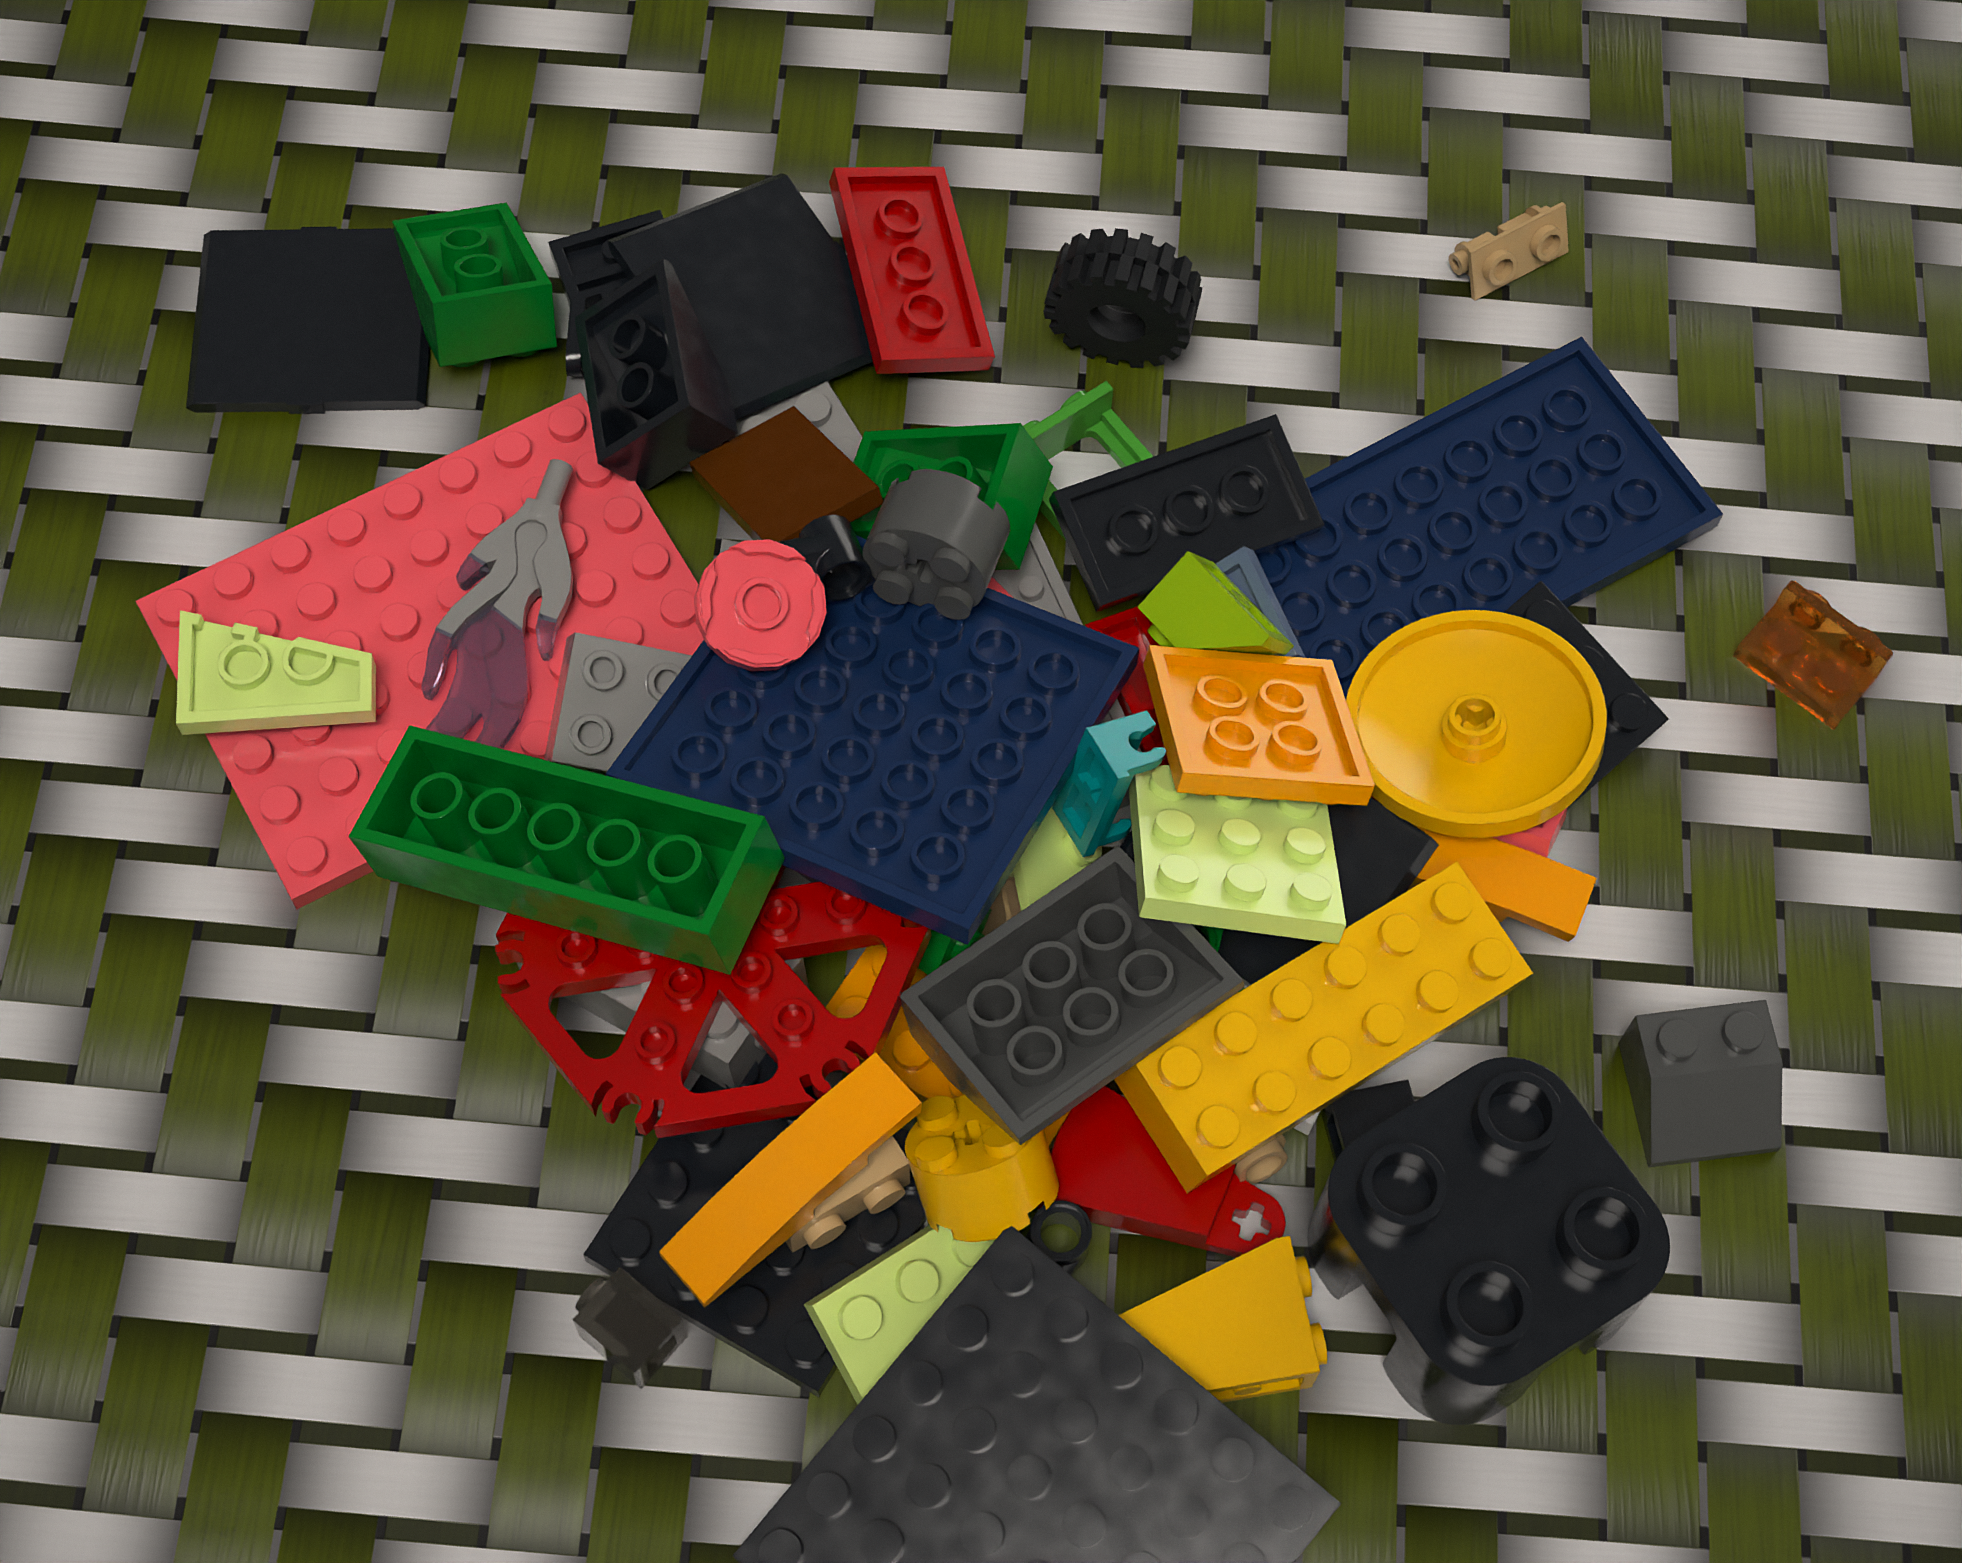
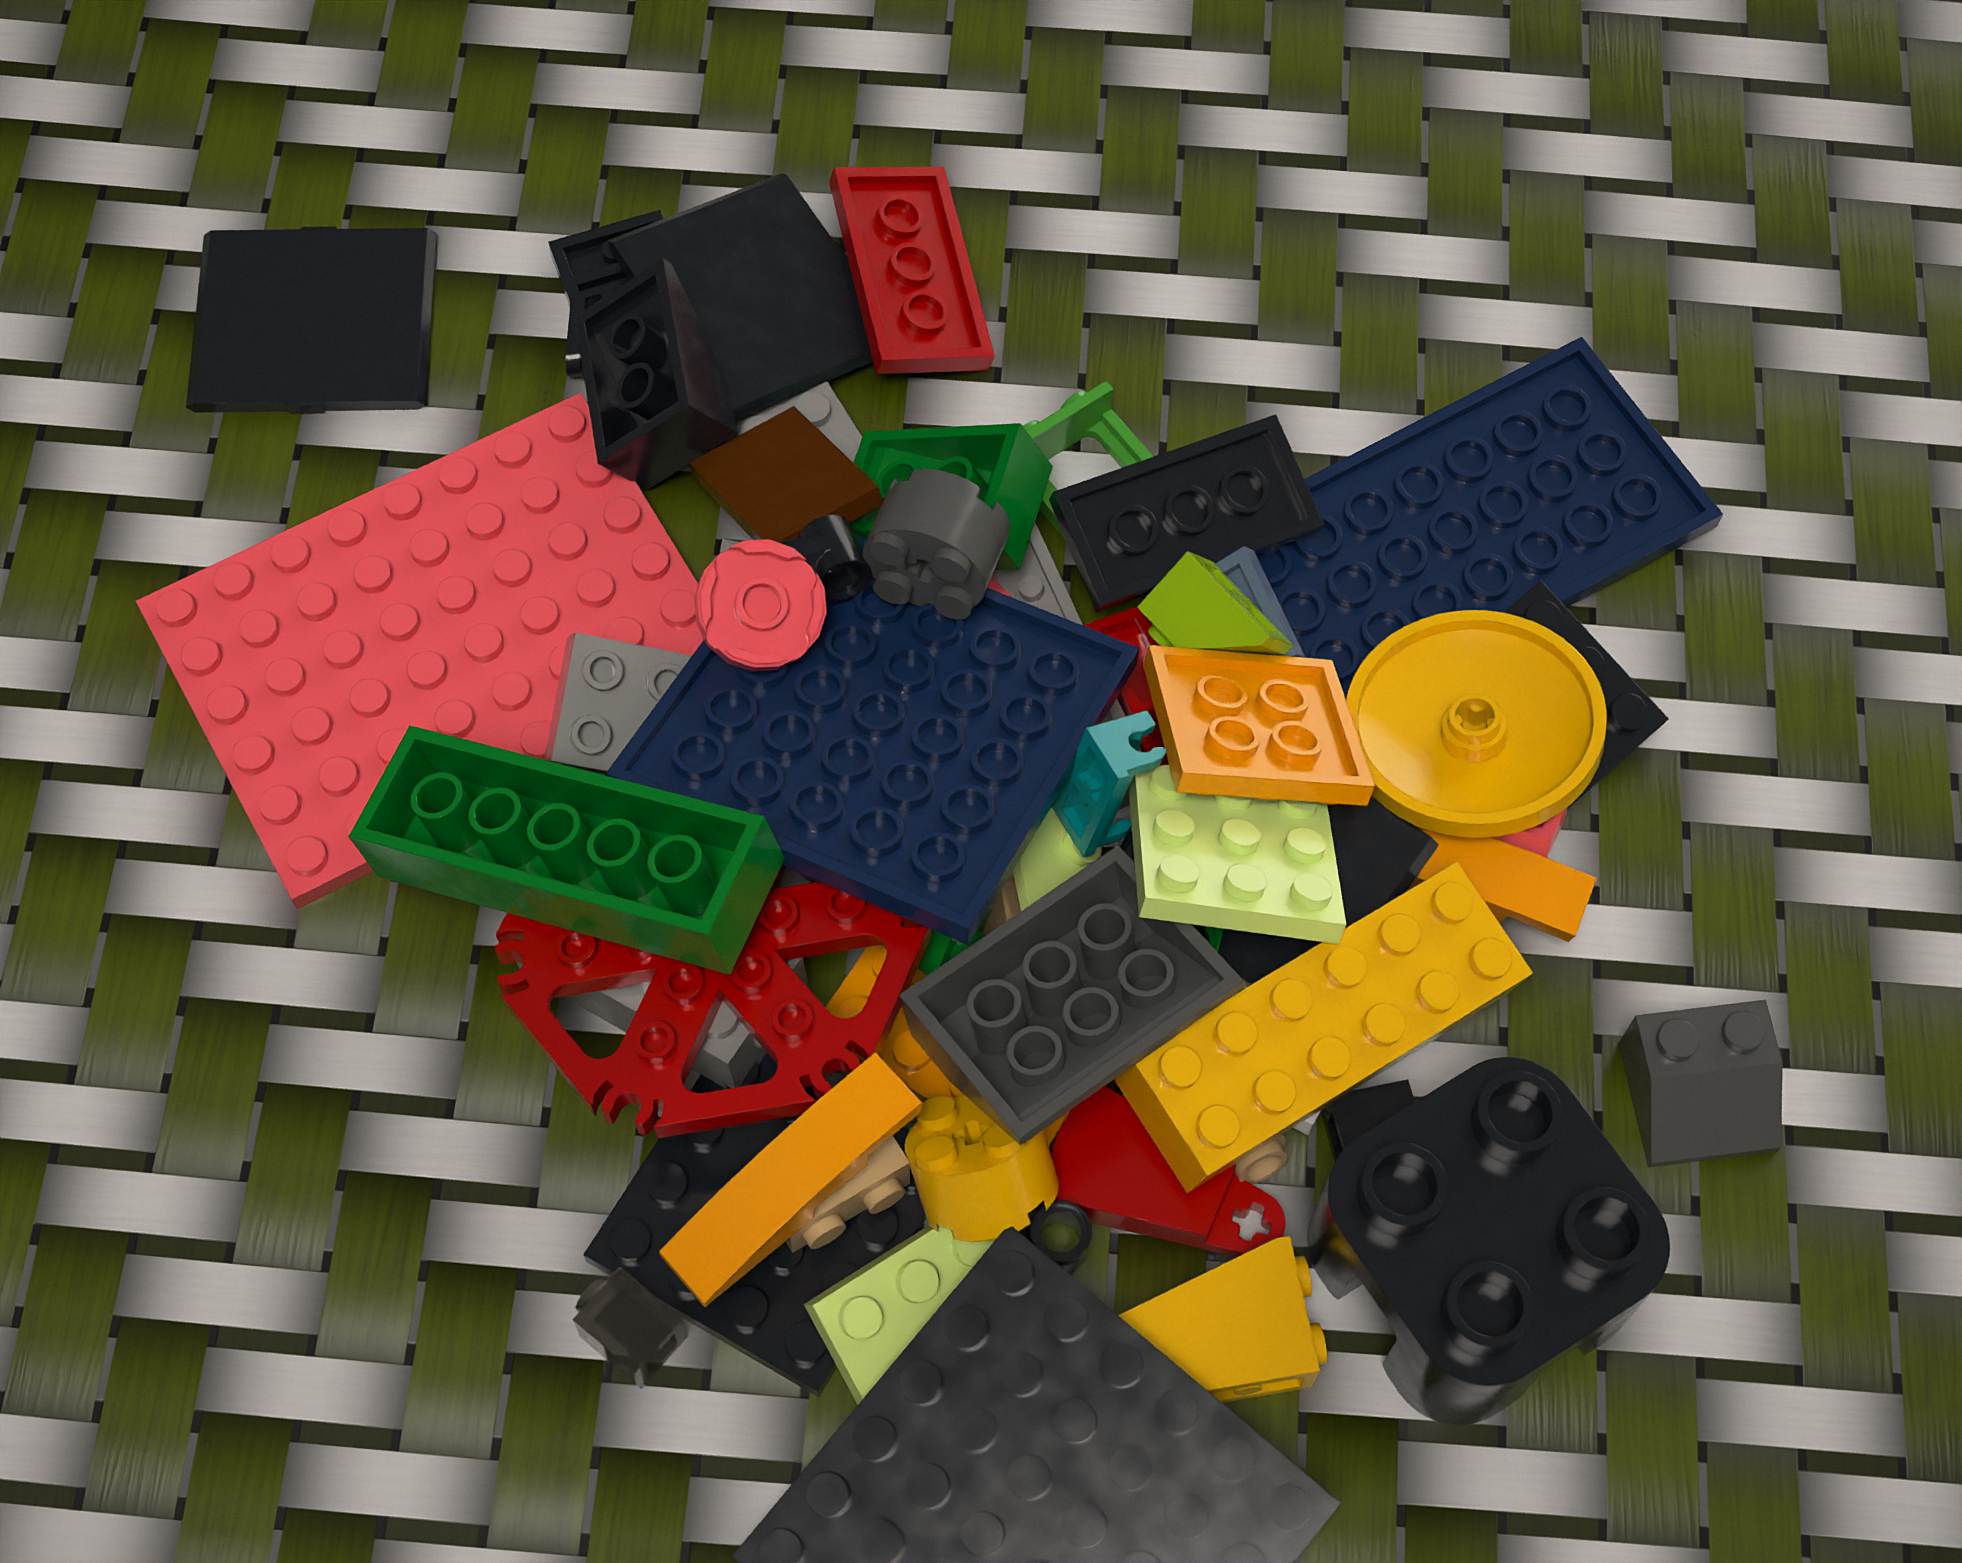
(261, 682): yellowish green wing -> none
(476, 285): green slope -> none
(488, 624): piece -> none
(1123, 298): black tyre -> none
(1517, 249): tan hinge -> none
(1814, 654): clear orange bracket -> none

